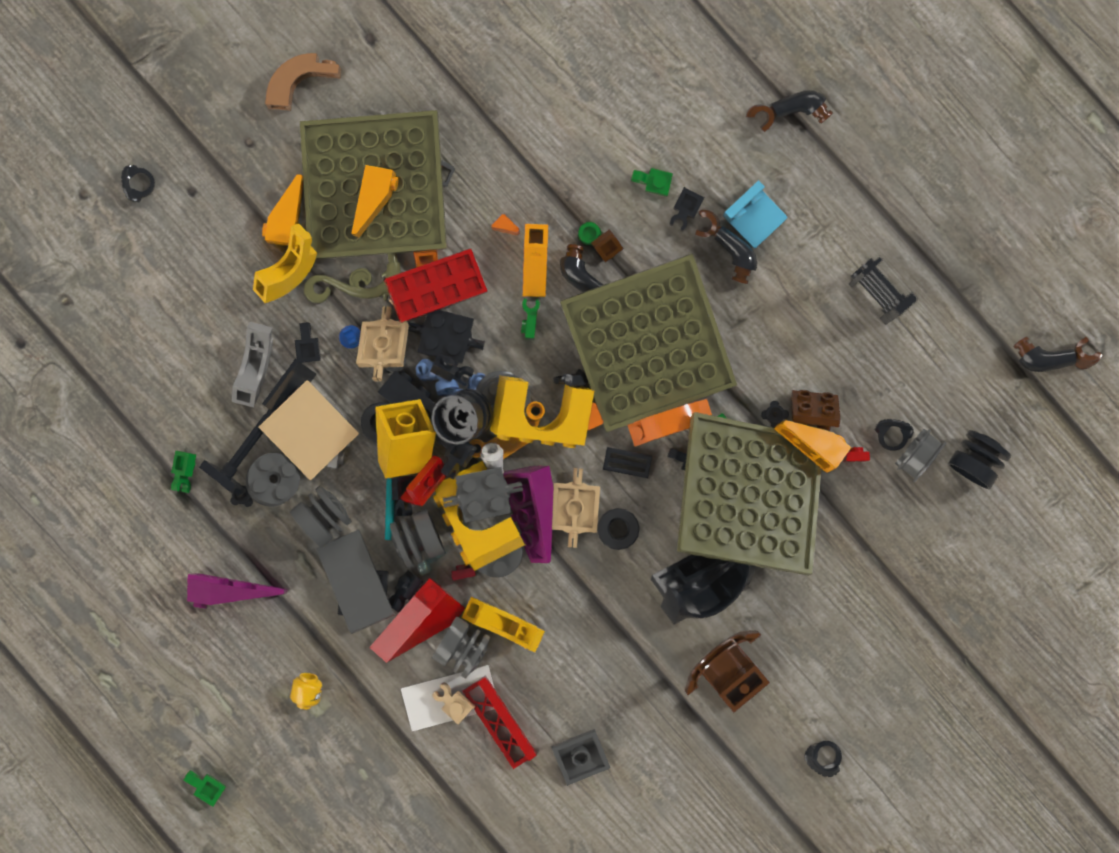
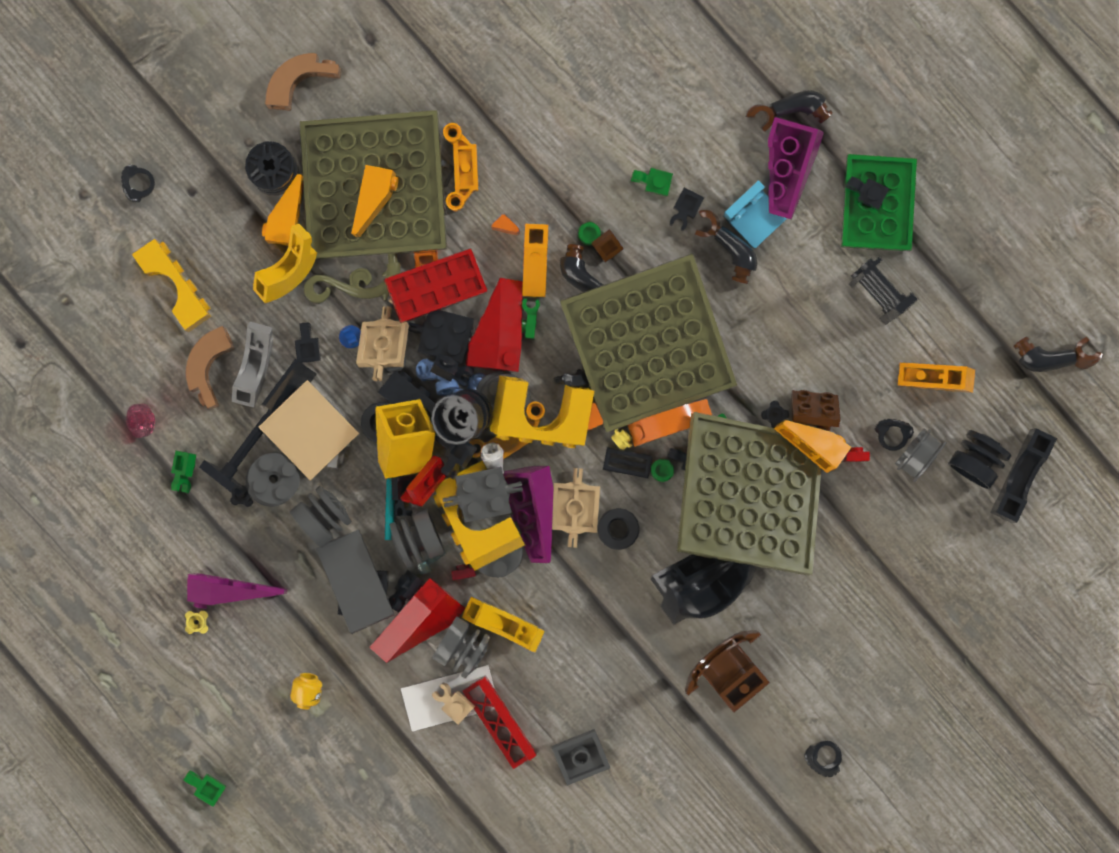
(140, 420): none -> clear pink plate
(188, 309): none -> yellow arch
(190, 622): none -> light yellow plate
(200, 360): none -> medium nougat arch
(266, 180): none -> black wheel
(464, 167): none -> light orange plate
(499, 331): none -> red wedge
(622, 439): none -> light yellow plate
(662, 470): none -> green tile
(791, 158): none -> magenta wedge
(870, 193): none -> black plate
(893, 223): none -> green plate
(937, 377): none -> light orange slope
(1015, 490): none -> black arch

